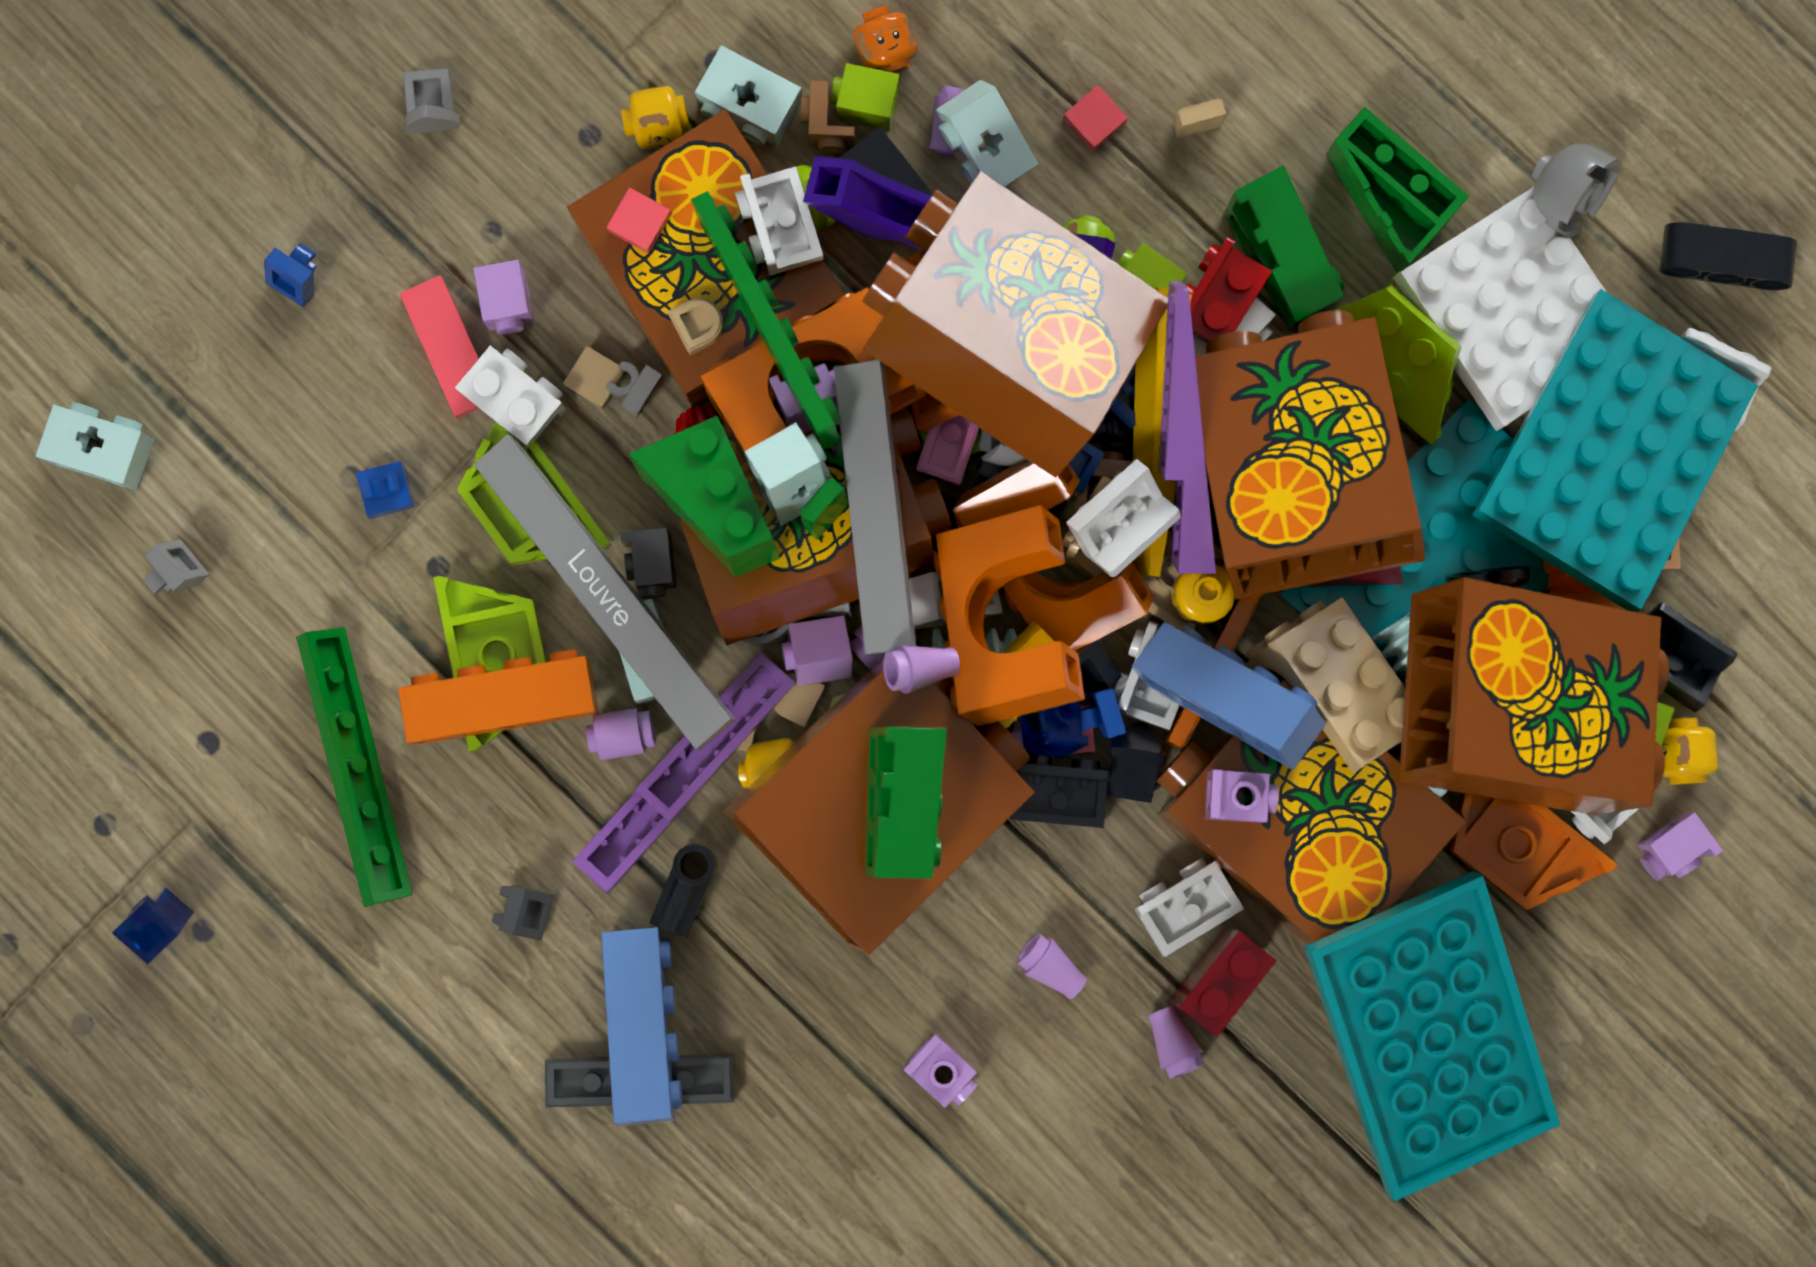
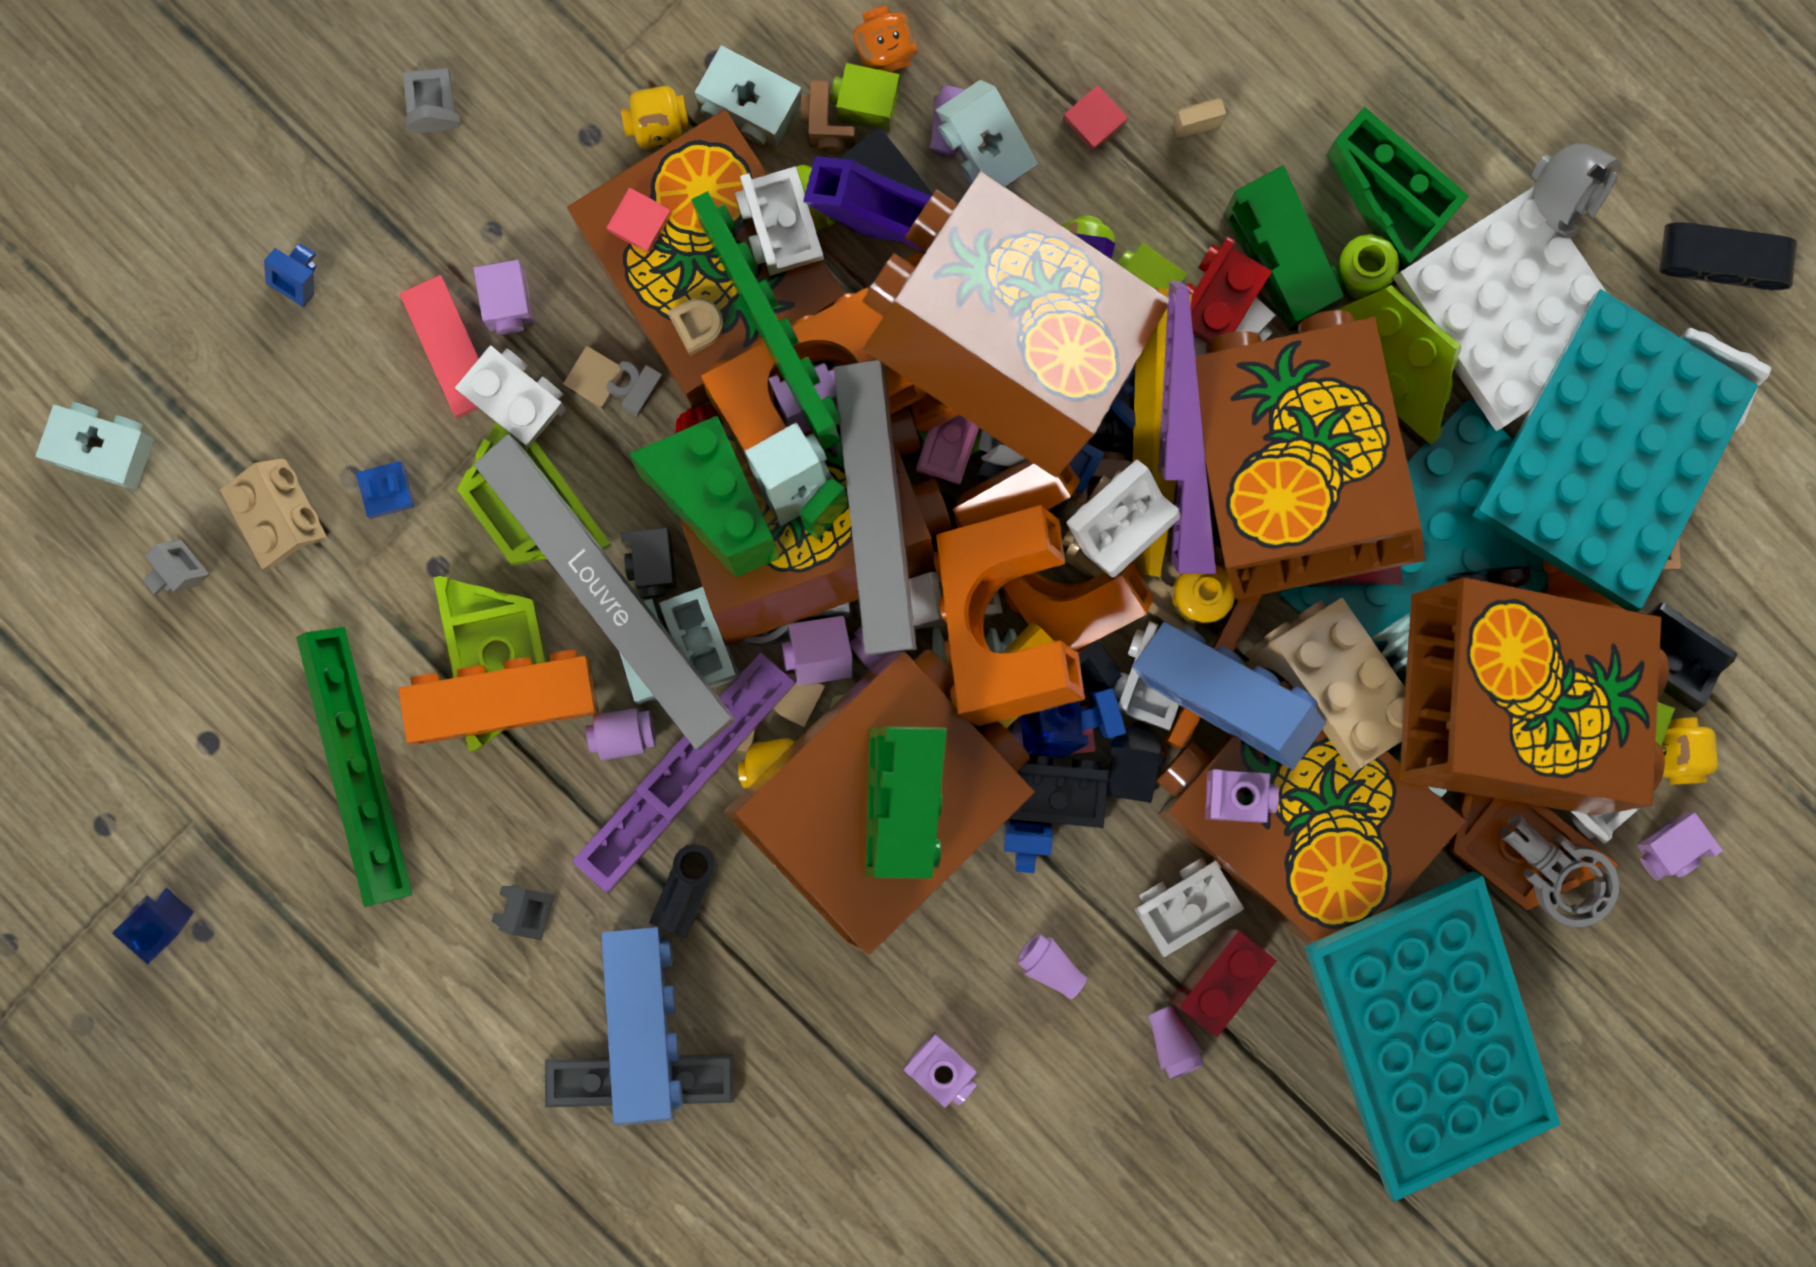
(272, 511): none -> tan bracket
(699, 636): none -> light aqua brick
(916, 667): lavender cone -> none
(1027, 841): none -> blue tile
(1367, 265): none -> lime head
(1555, 866): none -> light grey pin

